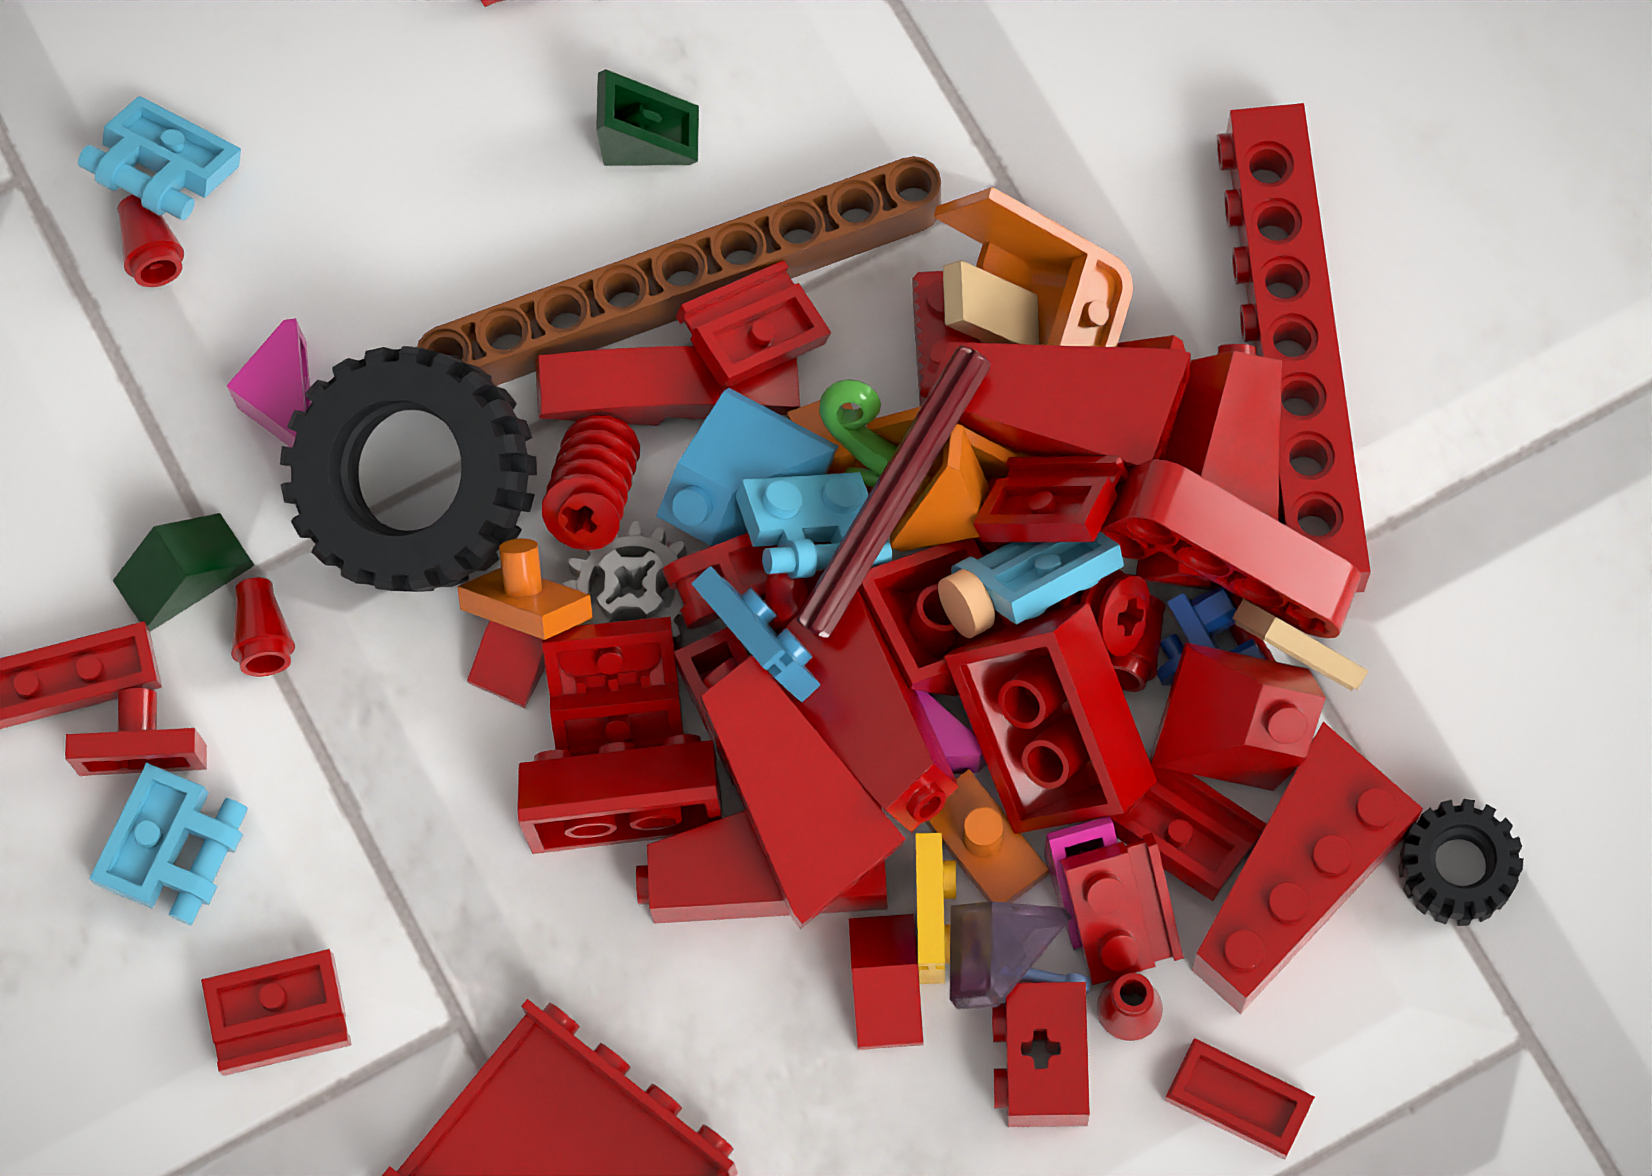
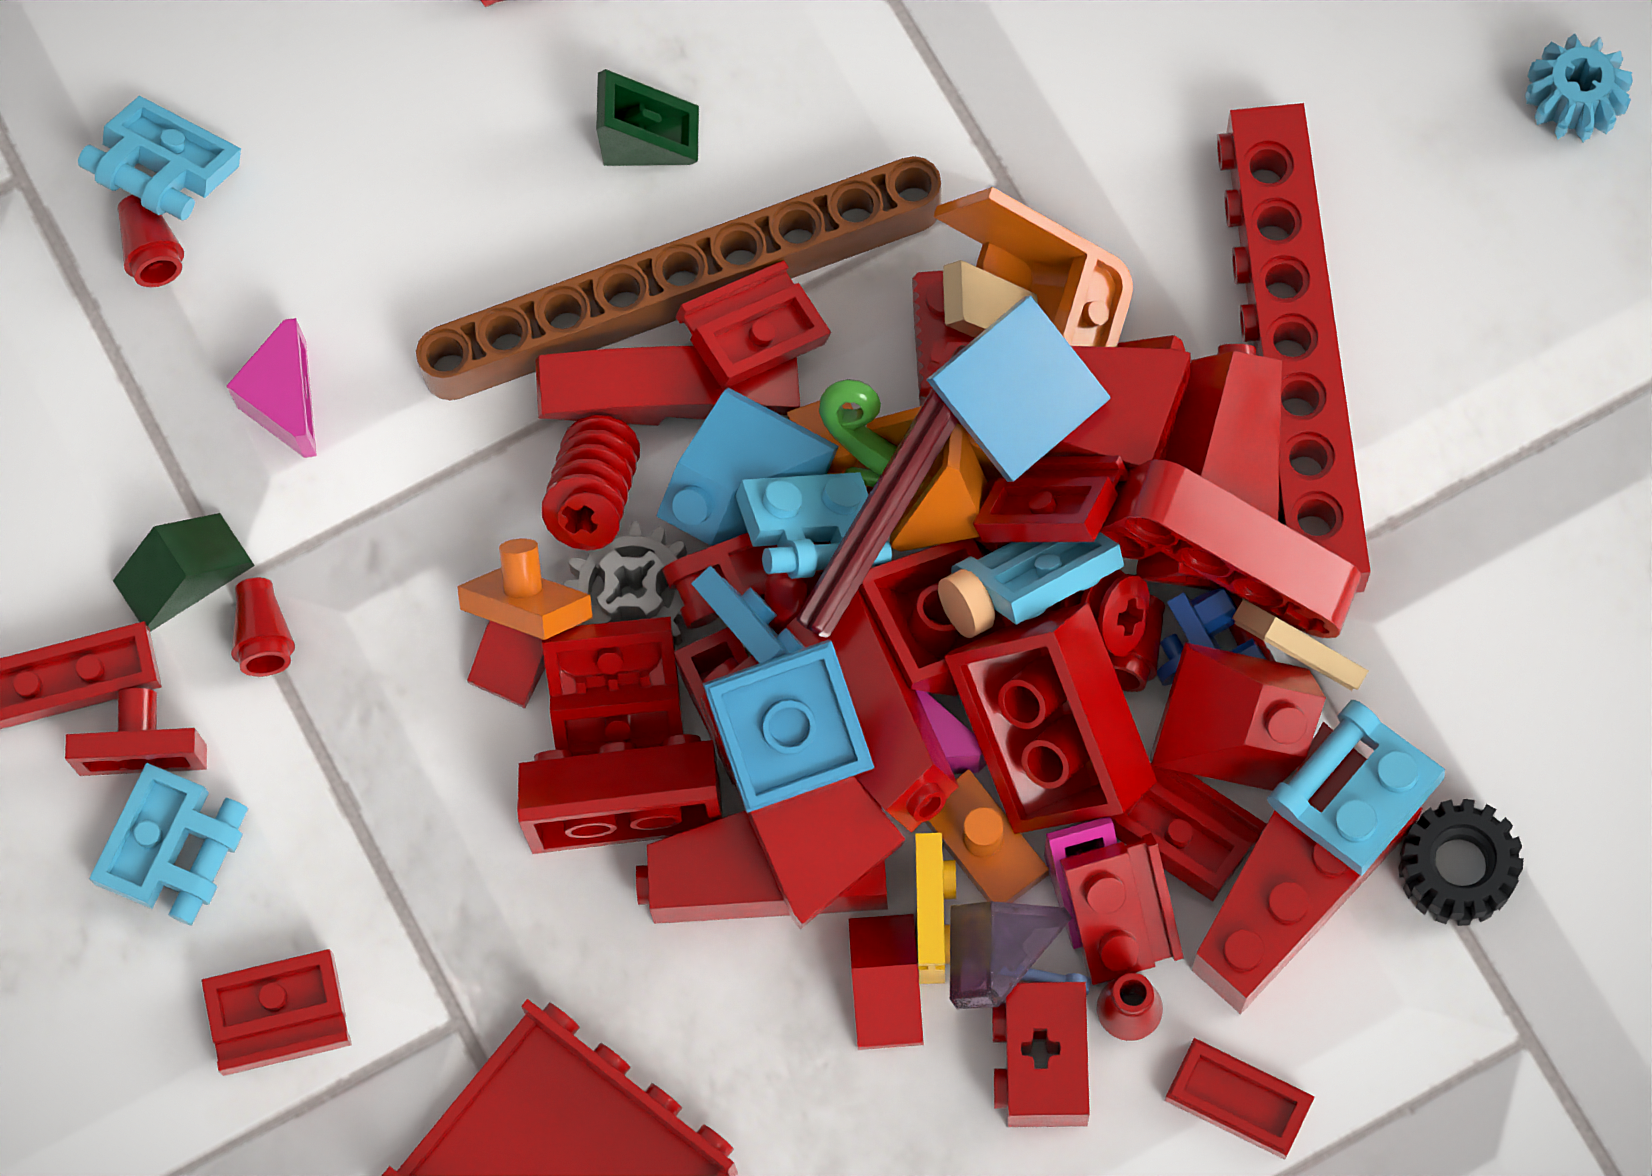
(329, 454): black tyre -> none
(788, 725): none -> dark azure tile
(1018, 388): none -> tile
(1375, 799): none -> medium azure plate
(1578, 87): none -> medium azure gear

